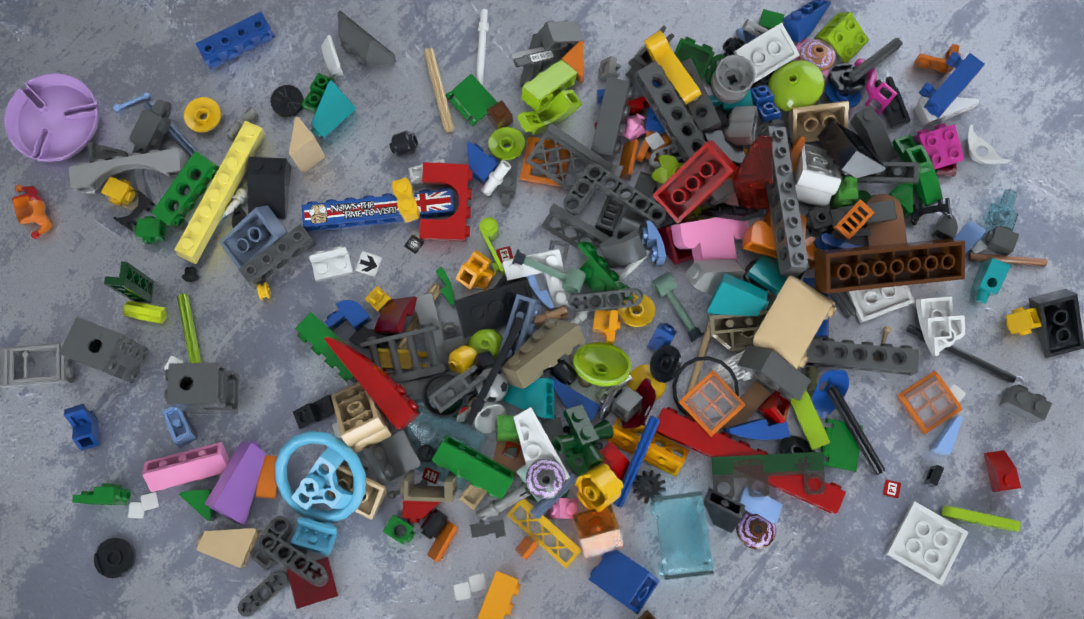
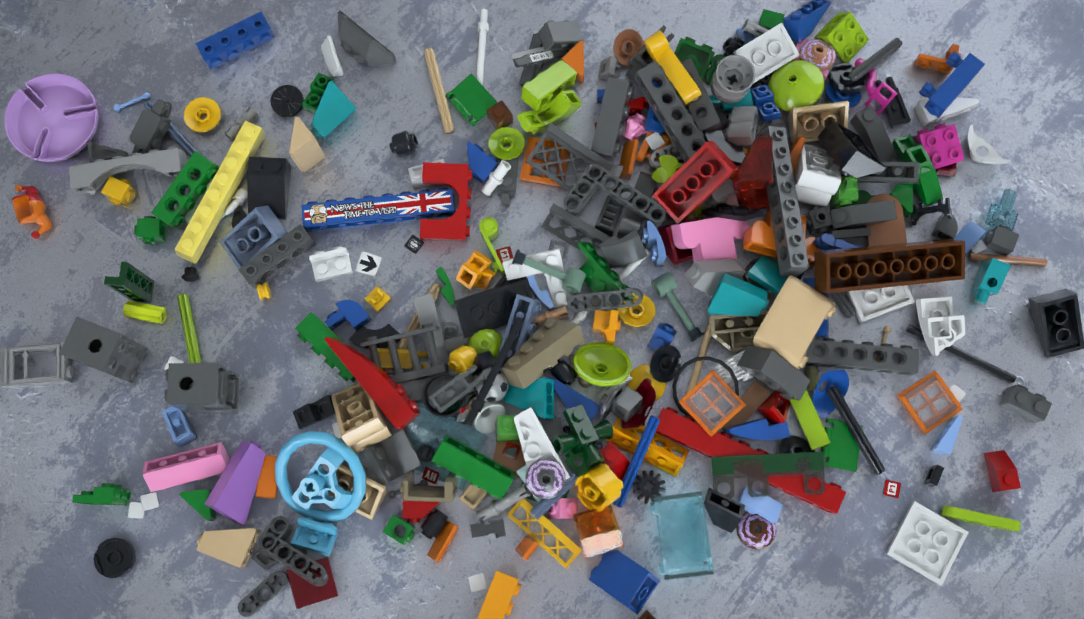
(85, 426): blue brick -> none
(142, 201): black piece -> none
(394, 315): dark red slope -> none
(405, 199): yellow brick -> none
(462, 591): white sticker -> none
(633, 43): none -> nougat dish
(842, 231): orange slope -> none
(1023, 321): yellow brick -> none

